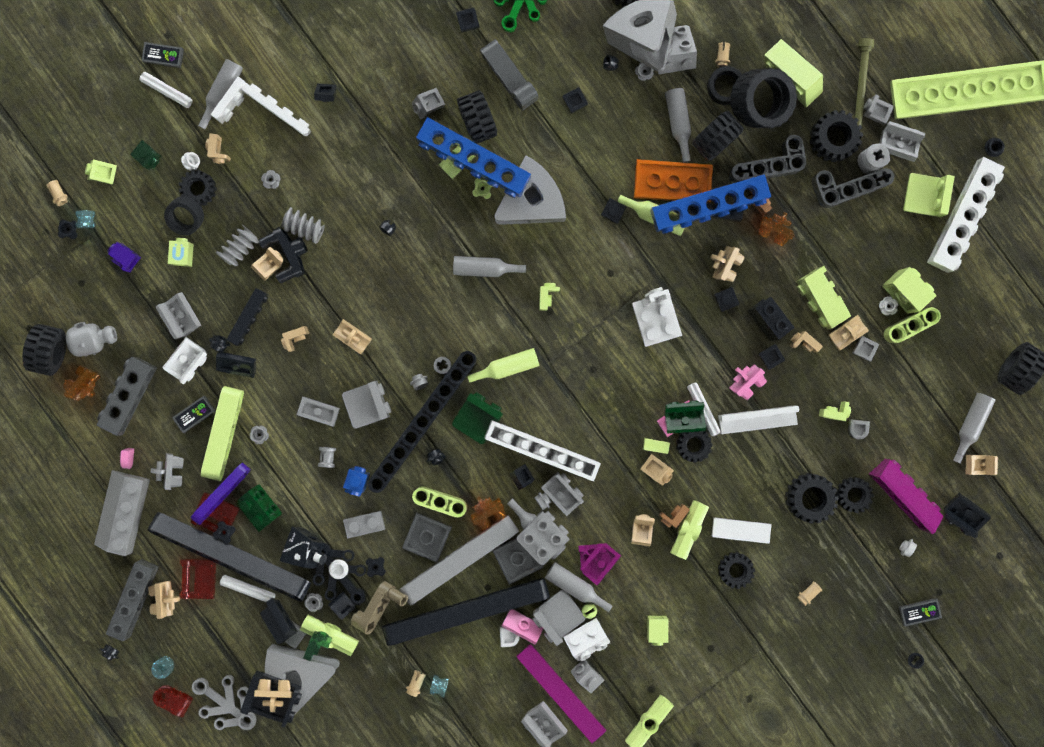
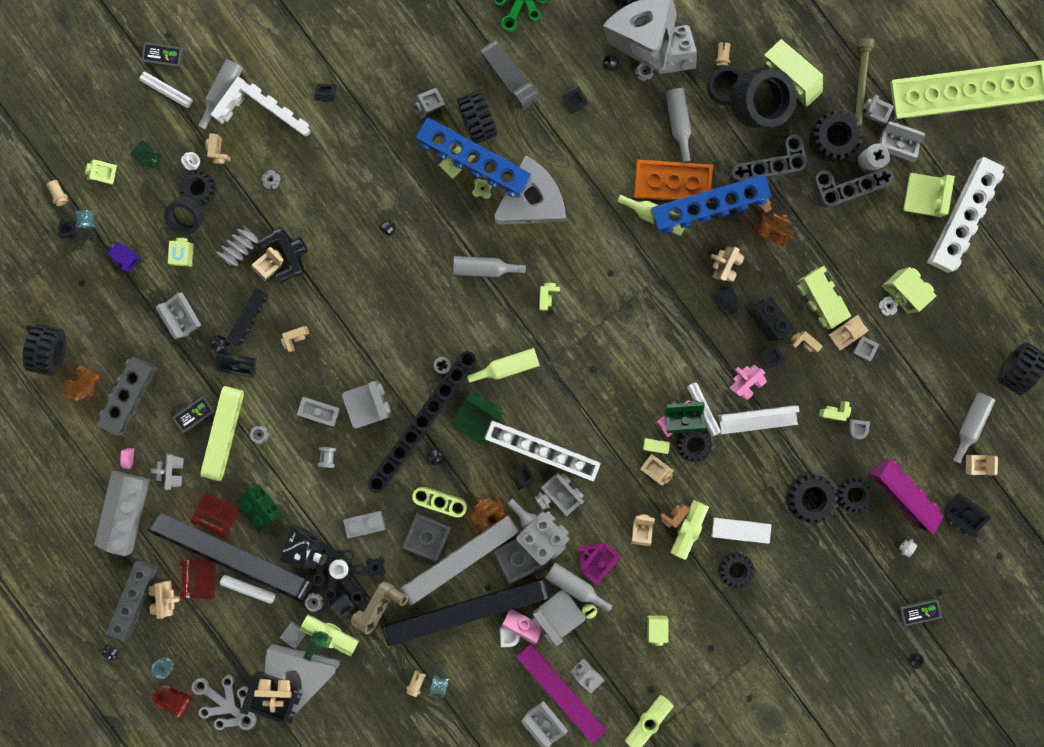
(89, 338): light grey piece -> none
(185, 360): white bracket -> none
(220, 493): dark purple beam -> none
(222, 526): black plate -> none
(278, 621): black panel -> none
(302, 226): light grey piece -> none
(352, 336): tan hips -> none
(356, 481): blue brick -> none
(419, 382): light grey plate -> none
(467, 20): black plate -> none
(586, 640): white bracket -> none
(613, 211): black plate -> none
(656, 317): white bracket -> none
(717, 136): black tyre -> none
(808, 594): tan pin -> none
(920, 321): yellowish green beam -> none
(999, 147): black plate -> none

